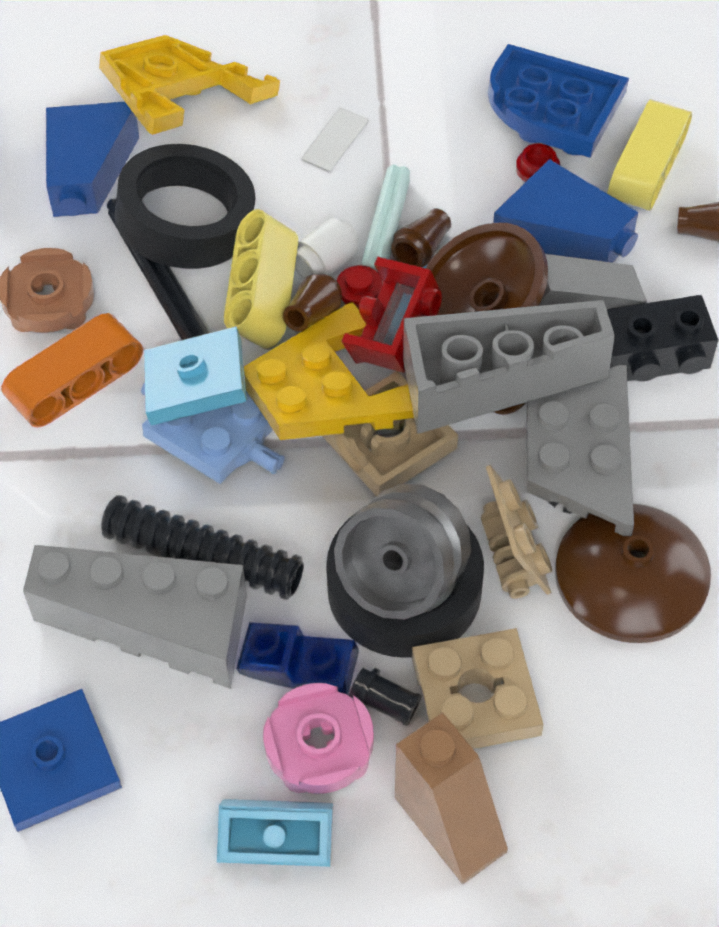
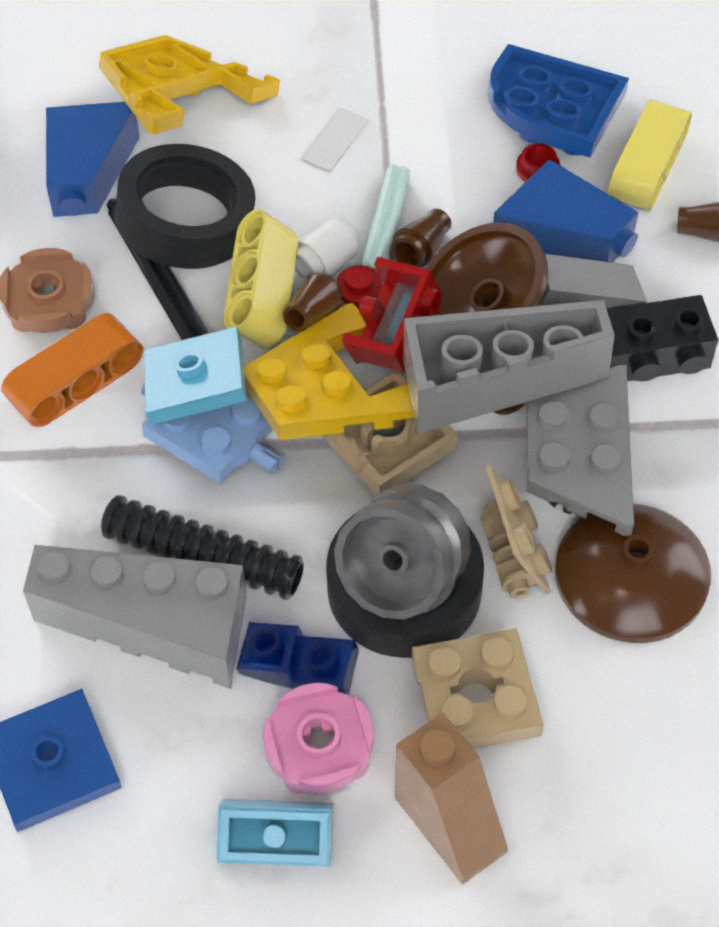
(385, 695): black pin -> none

